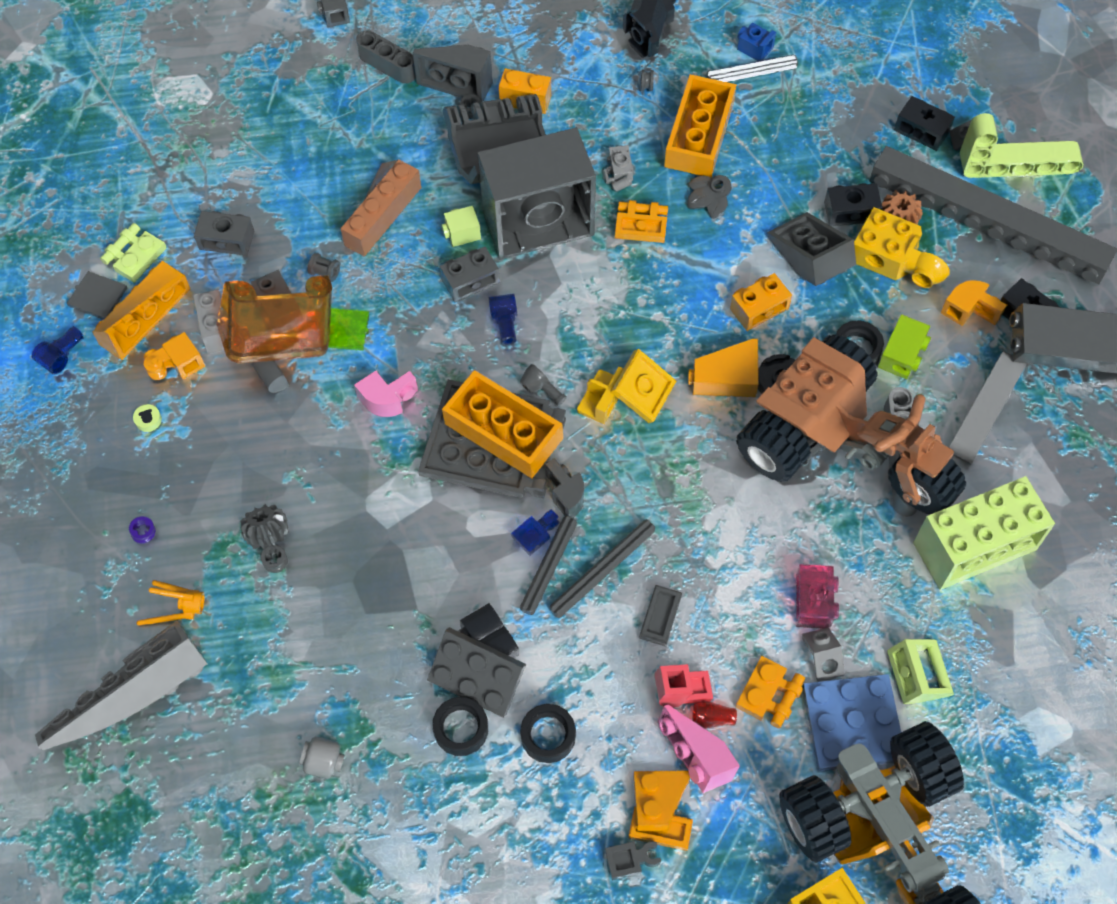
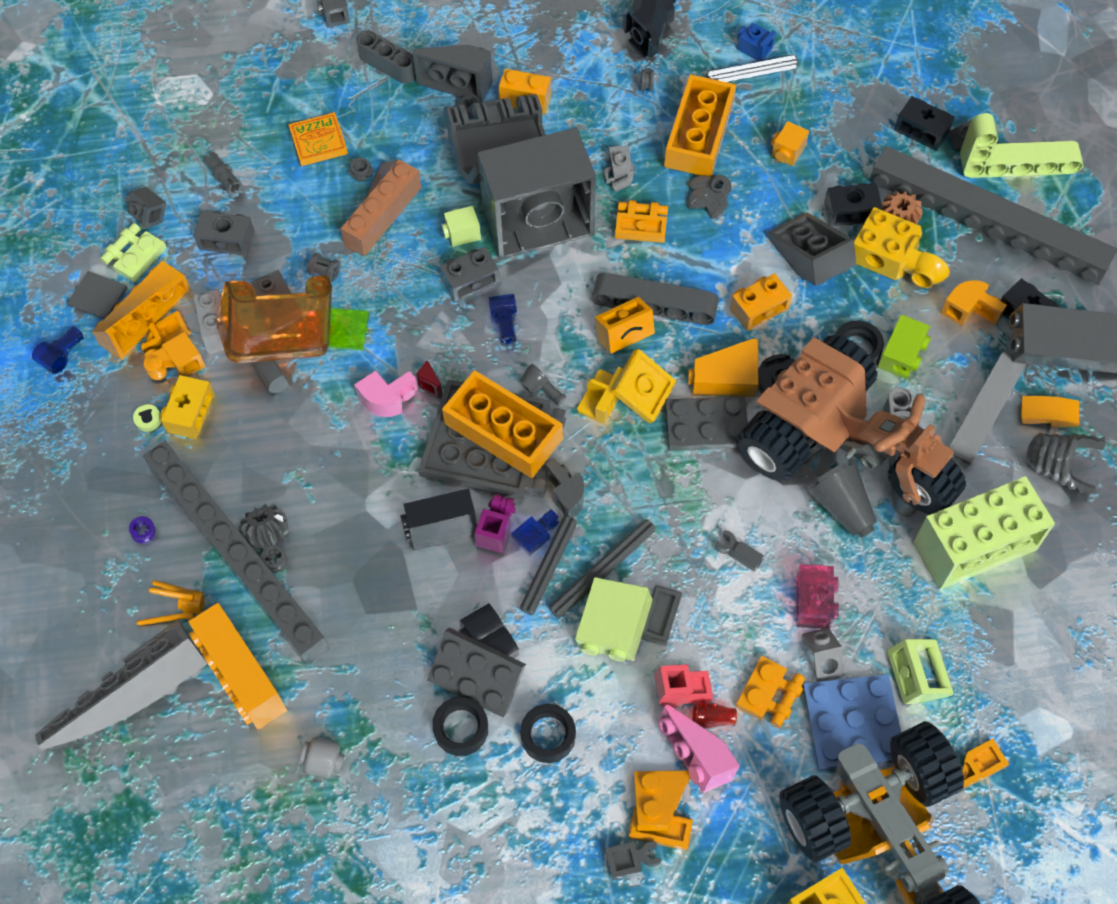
(146, 207): none -> dark grey brick
(165, 329): none -> light orange slope
(187, 407): none -> yellow brick
(222, 173): none -> dark grey pin
(236, 553): none -> dark grey brick
(236, 667): none -> light orange brick
(318, 139): none -> light orange tile
(361, 165): none -> dark grey plate
(428, 380): none -> dark red slope
(439, 519): none -> black brick
(495, 524): none -> magenta brick
(613, 619): none -> yellowish green brick
(624, 325): none -> light orange brick
(664, 299): none -> dark grey beam
(705, 422): none -> dark grey plate
(740, 551): none -> dark grey bar
(789, 143): none -> light orange brick
(845, 498): none -> dark grey cone
(983, 762): none -> light orange slope
(1049, 409): none -> light orange slope
(1053, 457): none -> dark grey hair

